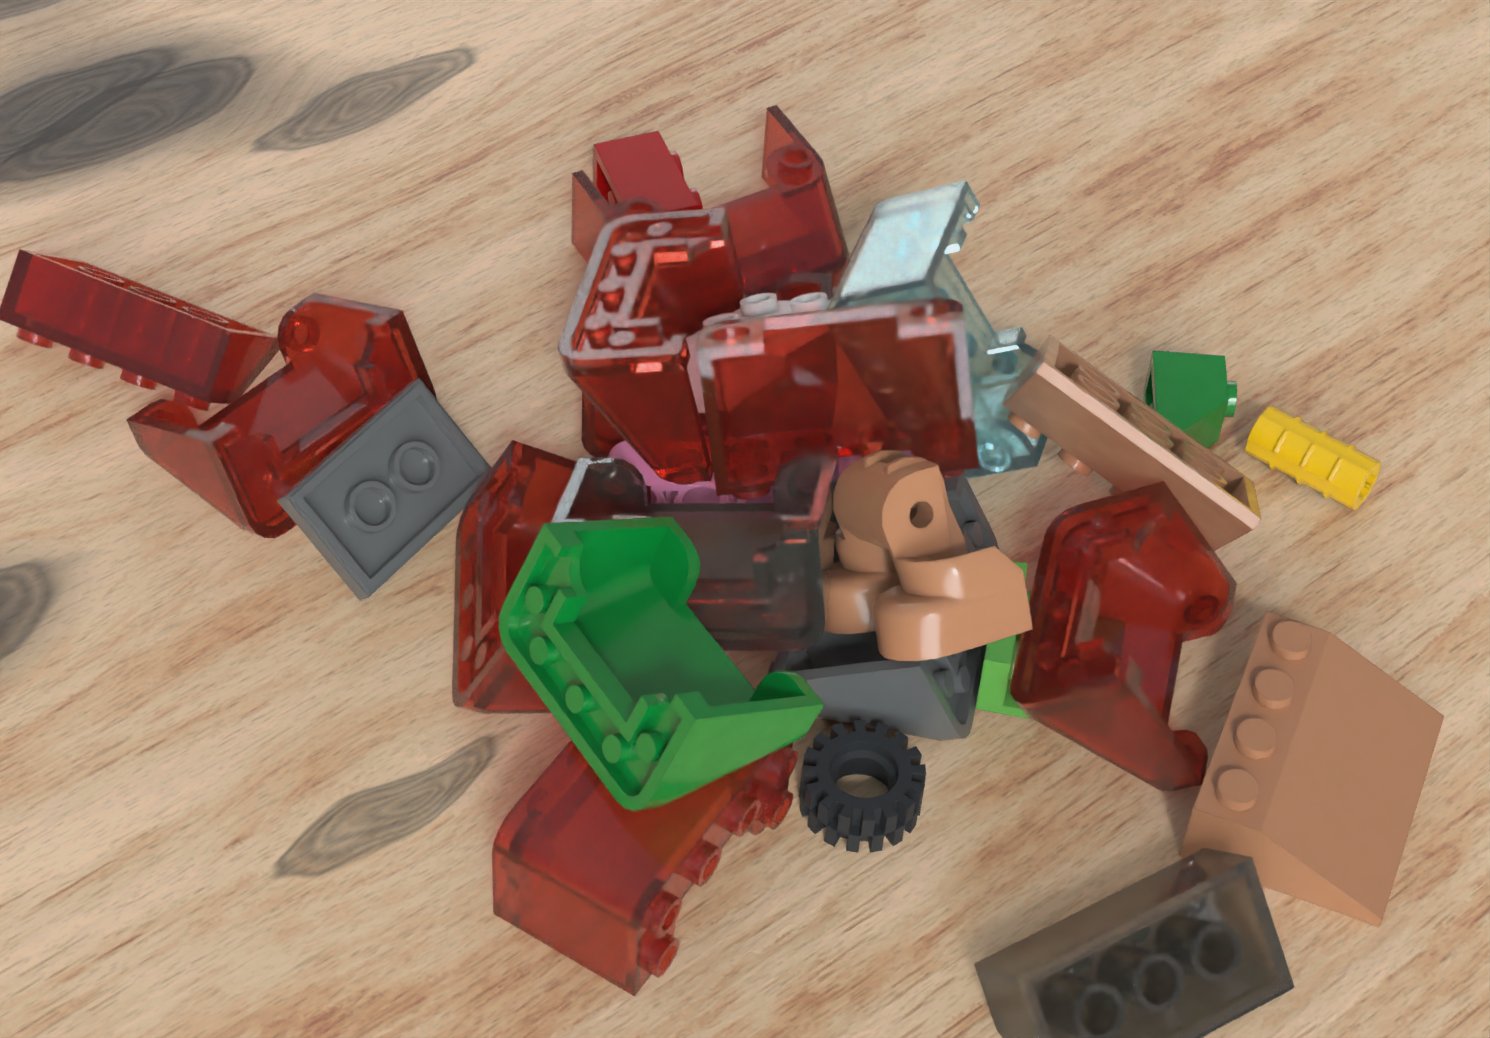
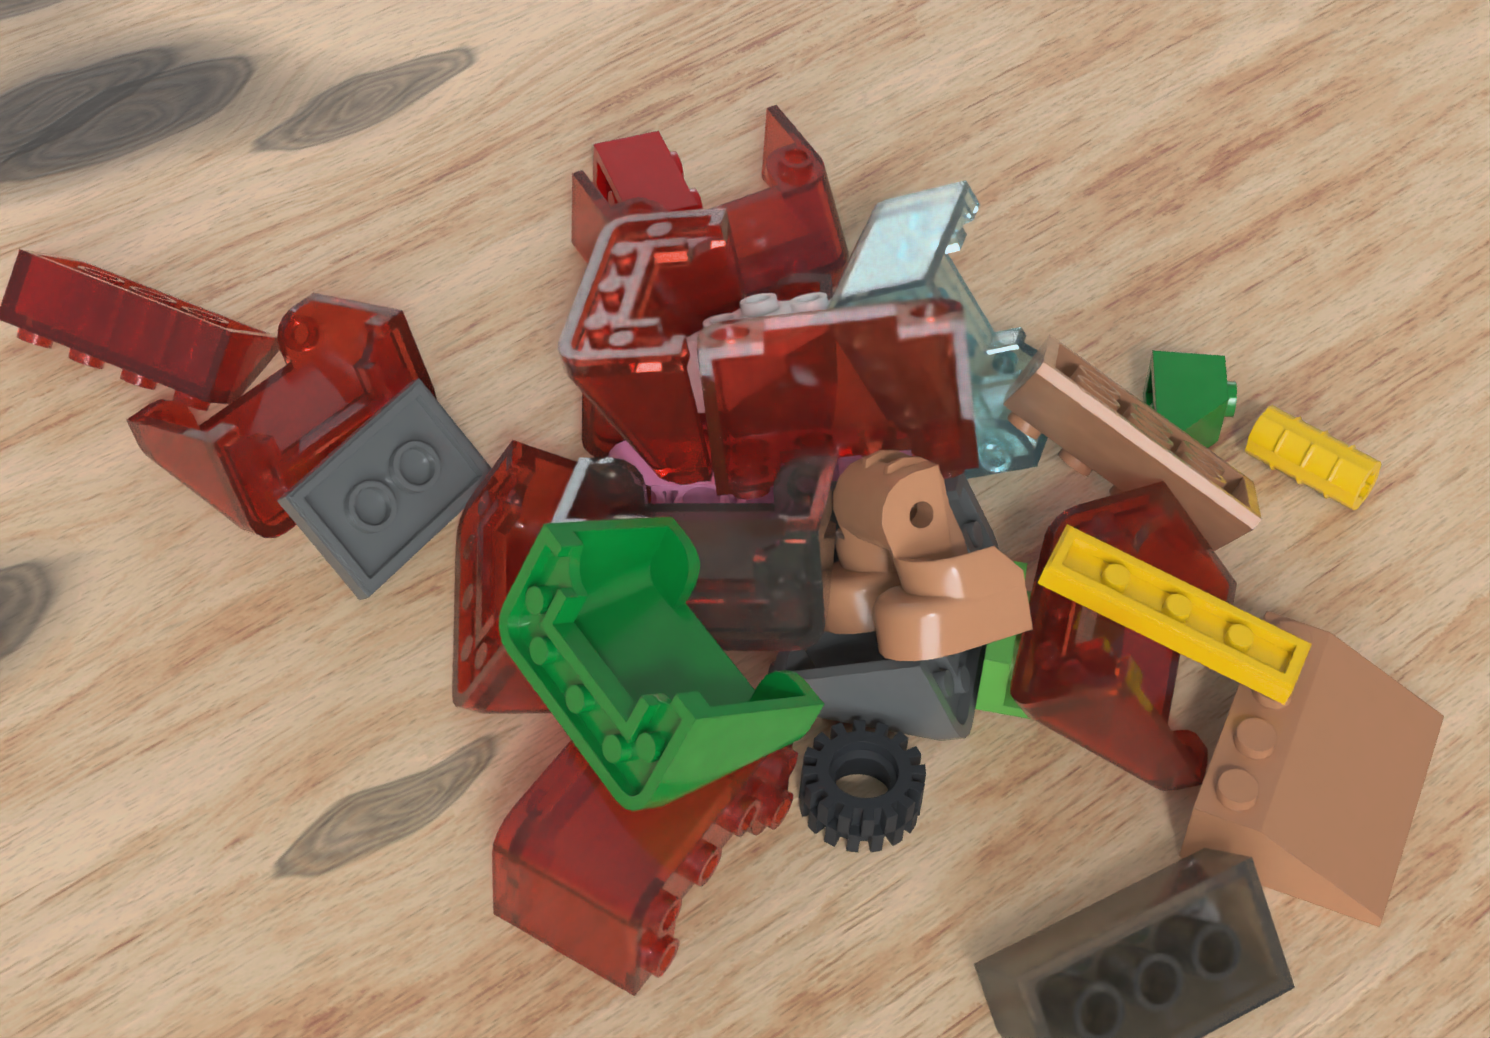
(1175, 614): none -> yellow tile

